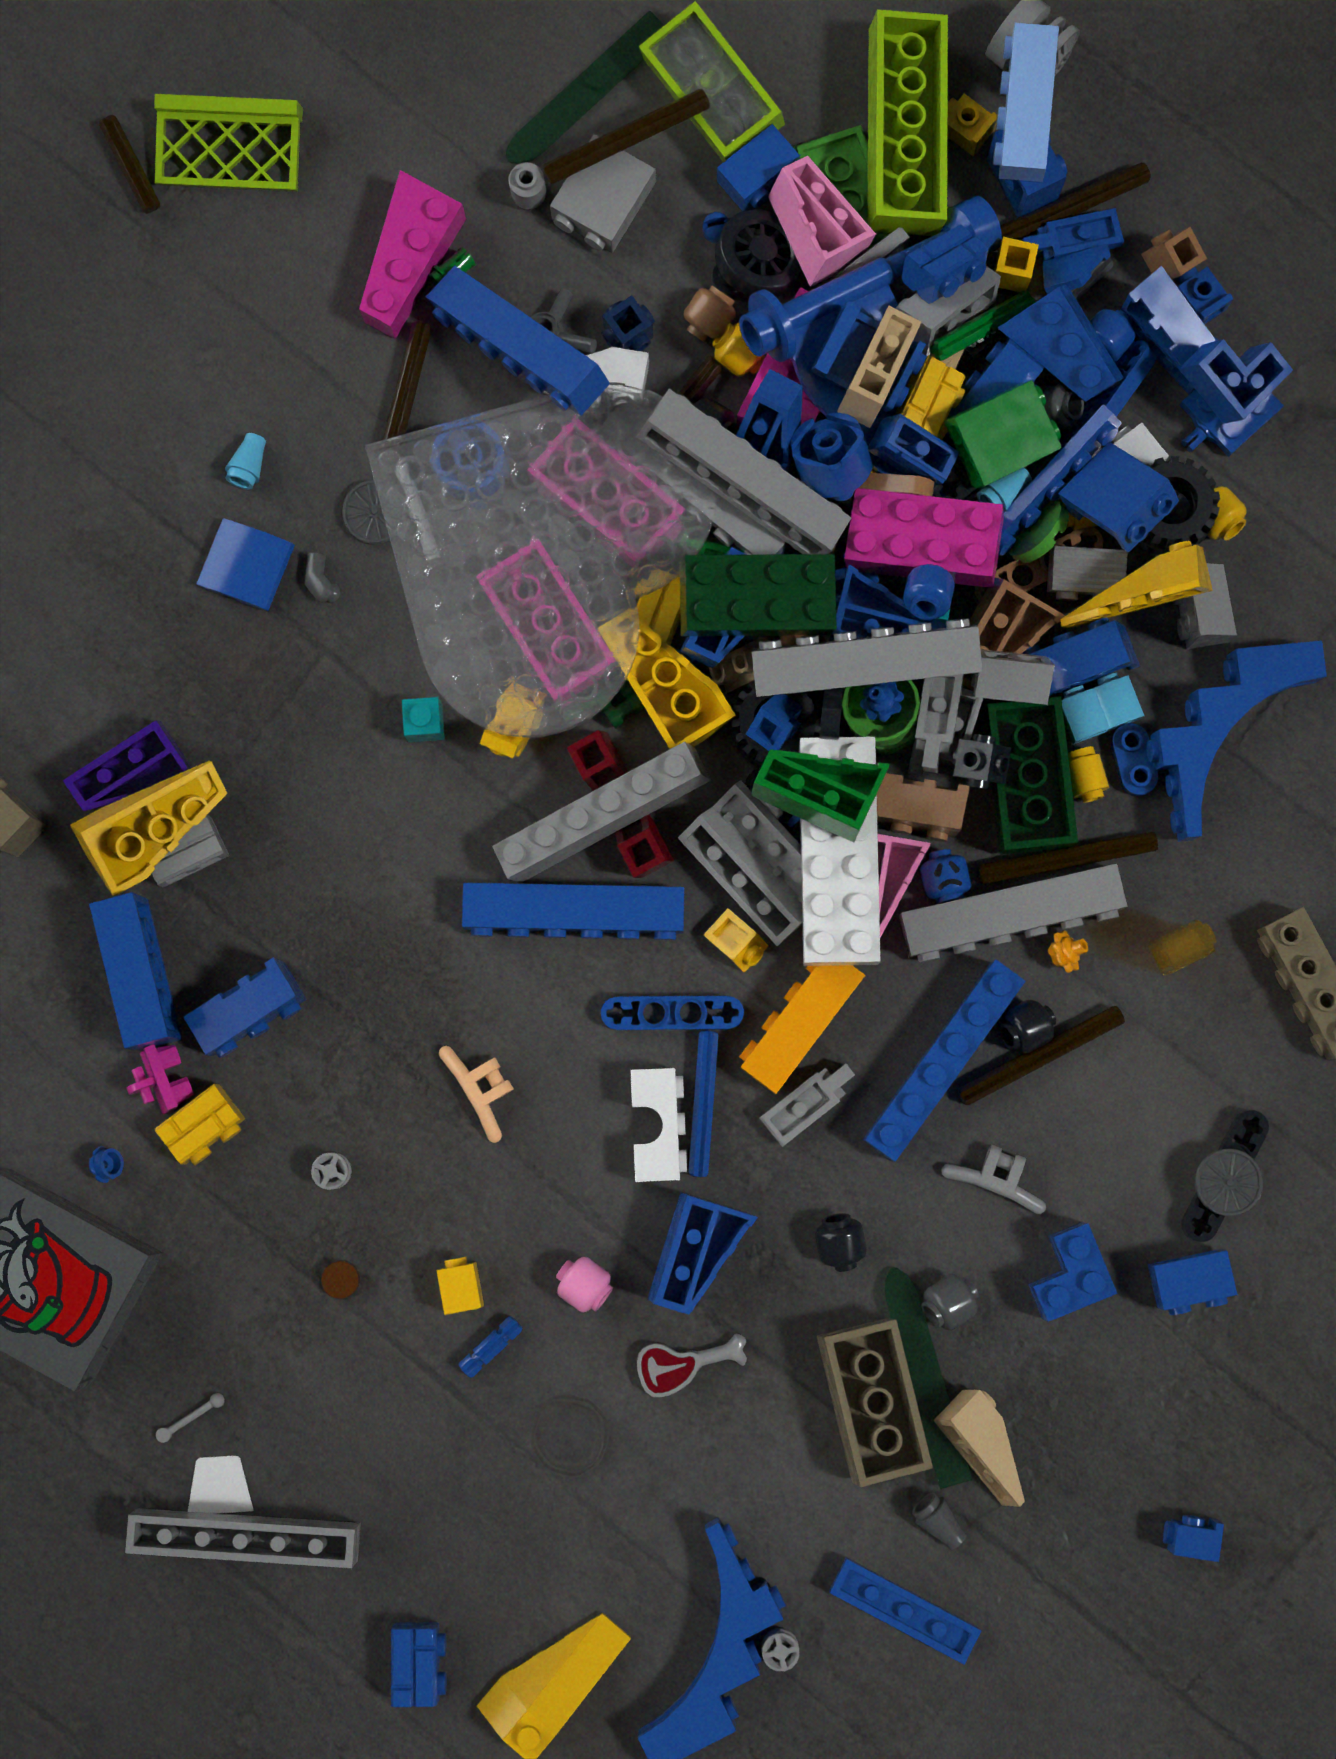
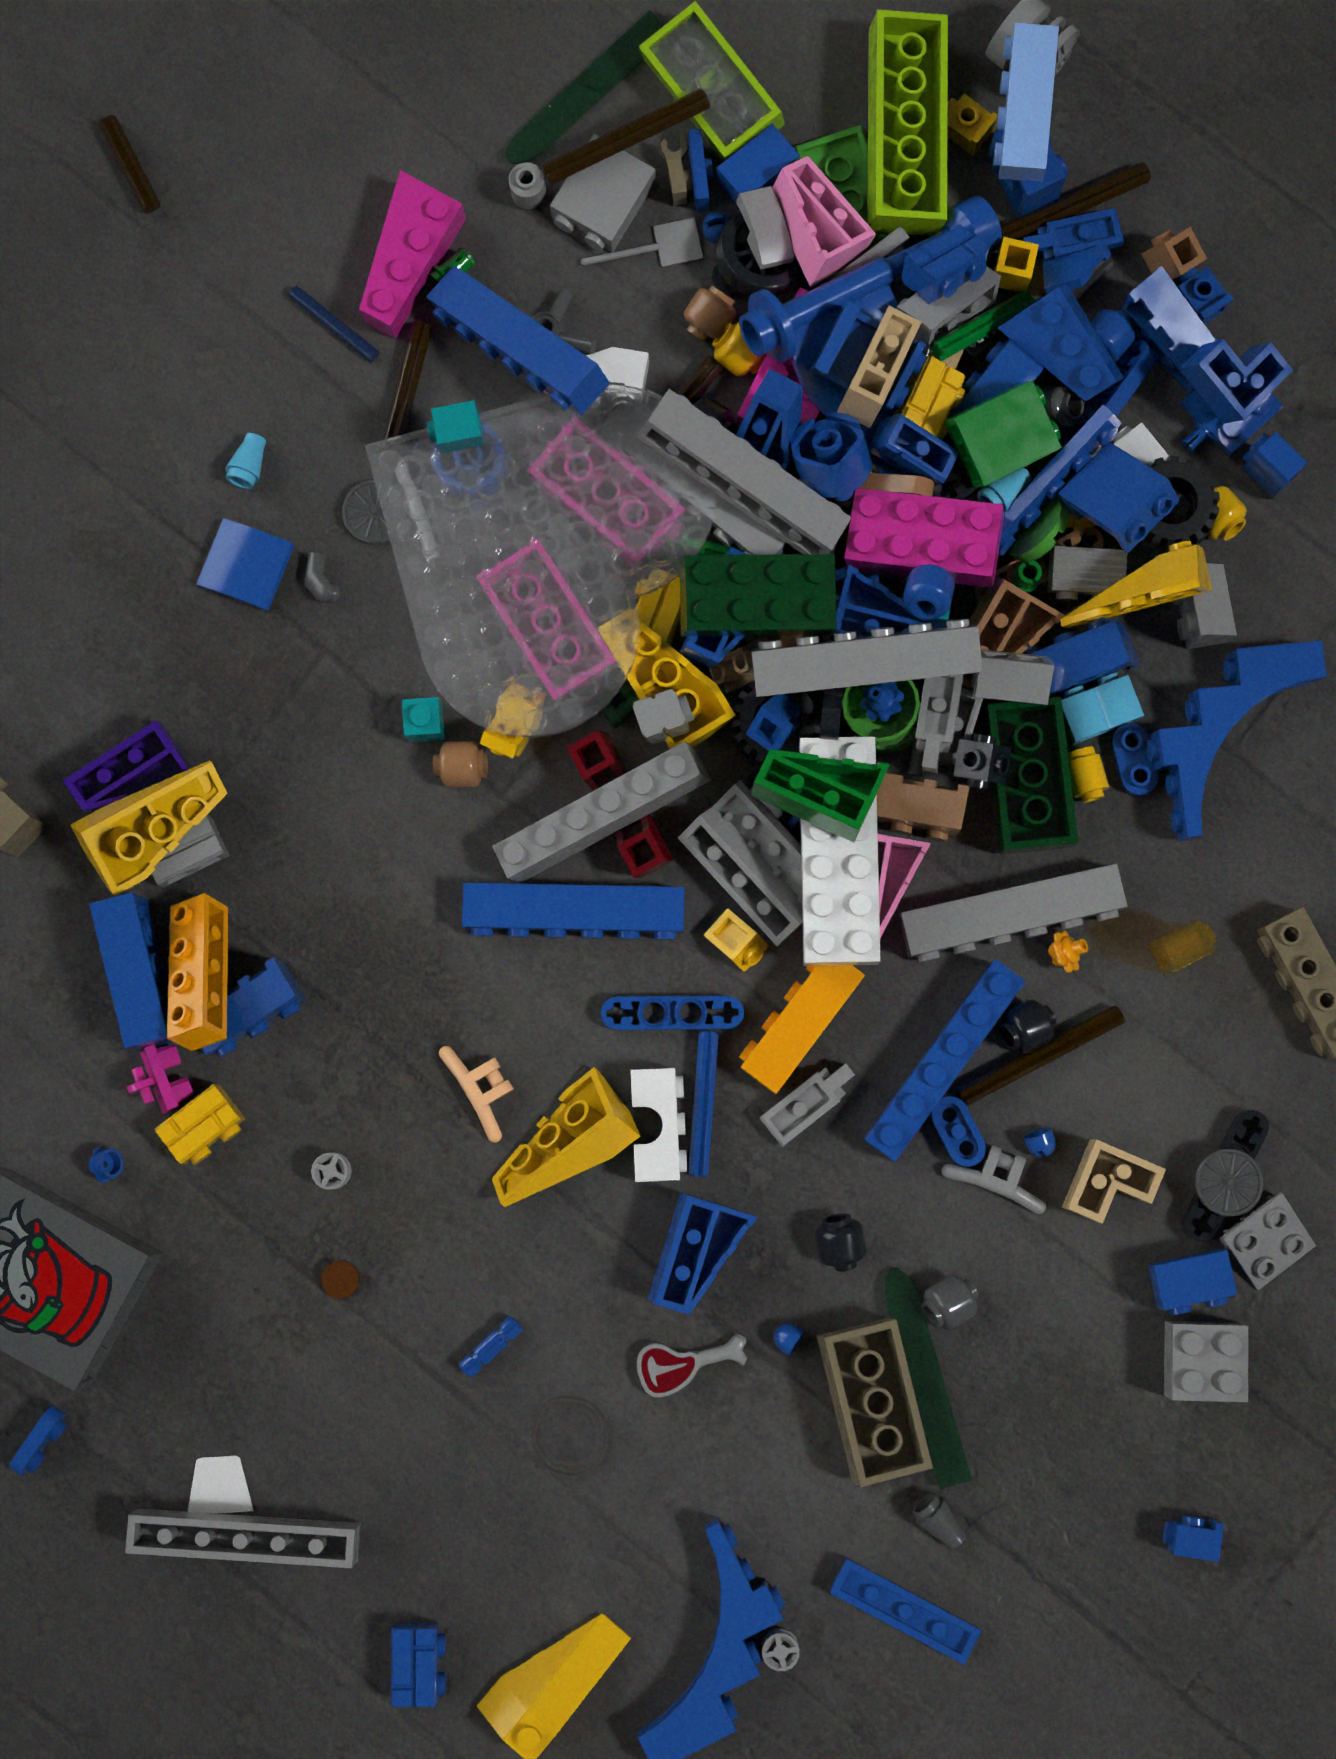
(30, 1453): none -> blue plate
(165, 1433): light grey hinge -> none
(197, 972): none -> light orange brick
(227, 111): lime fence -> none
(334, 324): none -> dark blue bar
(456, 427): none -> teal brick
(459, 1286): yellow brick -> none
(461, 764): none -> medium nougat head
(579, 1135): none -> yellow wedge
(584, 1284): bright pink head -> none
(628, 315): dark blue brick -> none
(663, 716): none -> light grey brick
(675, 242): none -> light grey piece
(679, 179): none -> dark tan plate
(700, 170): none -> blue plate
(767, 226): none -> light grey slope
(788, 1337): none -> blue hinge
(945, 876): blue head -> none
(959, 1130): none -> blue plate
(982, 1440): tan slope -> none
(1025, 584): none -> green pin
(1040, 1142): none -> blue hinge
(1068, 857): dark brown axle -> none
(1082, 1277): blue brick -> none
(1103, 1173): none -> tan brick
(1206, 1361): none -> light grey brick
(1268, 1240): none -> light grey hinge
(1272, 463): none -> blue brick

